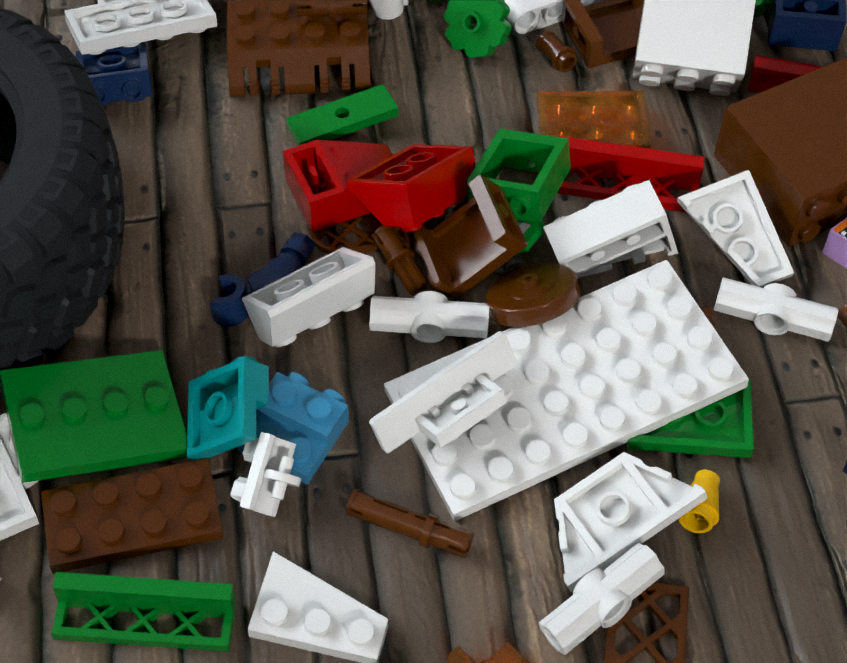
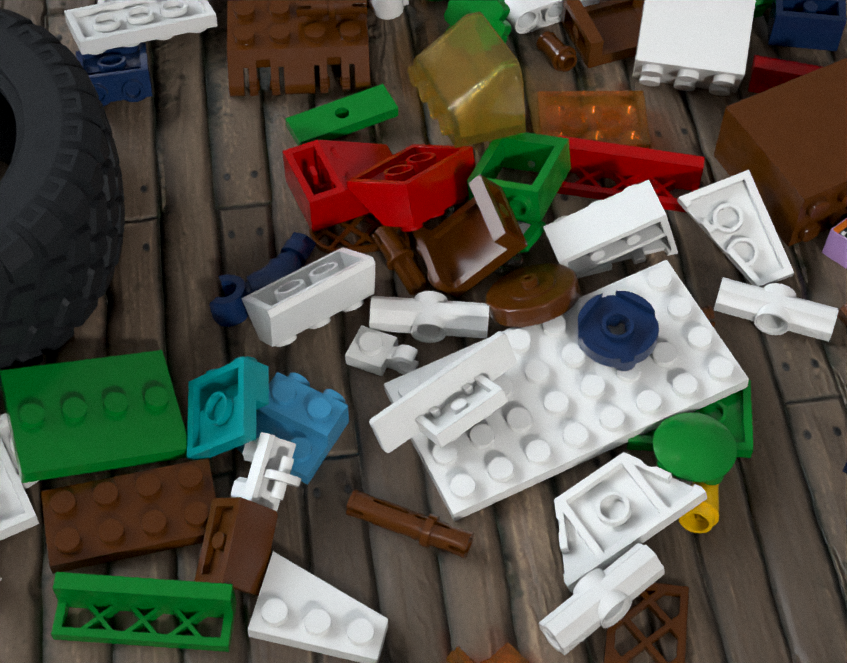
(237, 544): none -> reddish brown panel
(377, 351): none -> white plate
(471, 83): none -> clear yellow windscreen
(618, 350): none -> dark blue plate
(695, 448): none -> green dish

